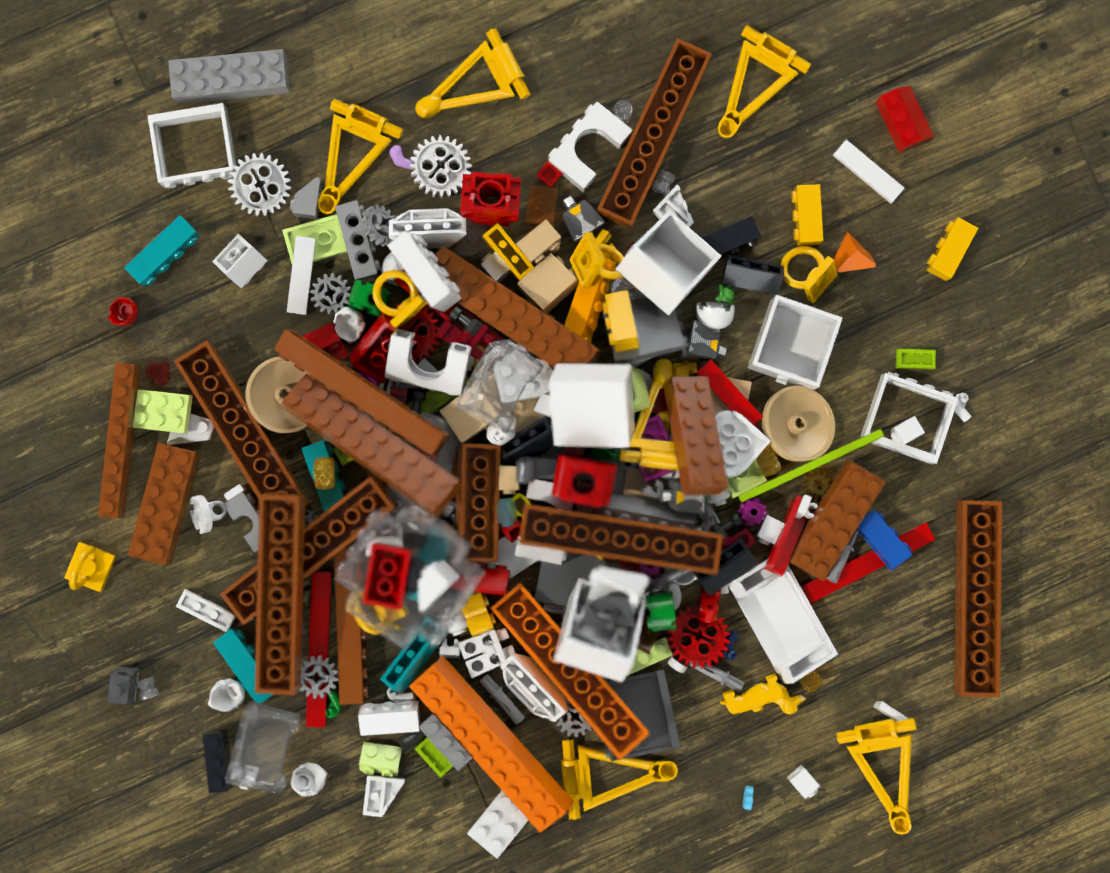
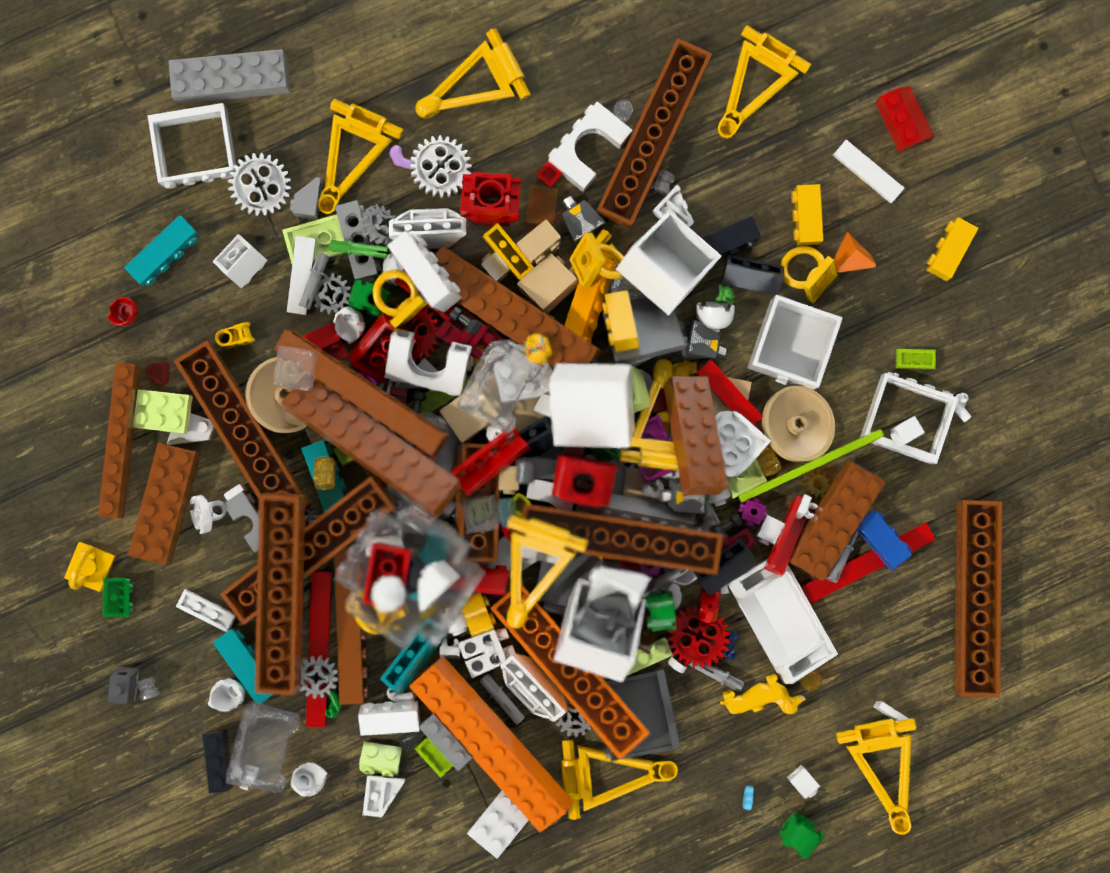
(116, 597): none -> green bracket
(236, 335): none -> yellow piece
(295, 368): none -> clear plate
(314, 280): none -> light grey axle
(358, 248): none -> bright green axle
(388, 594): none -> white hair
(428, 612): none -> clear yellow tile
(480, 514): none -> piece
(491, 463): none -> red fence
(537, 349): none -> yellow head
(544, 539): none -> yellow piece
(801, 835): none -> green brick

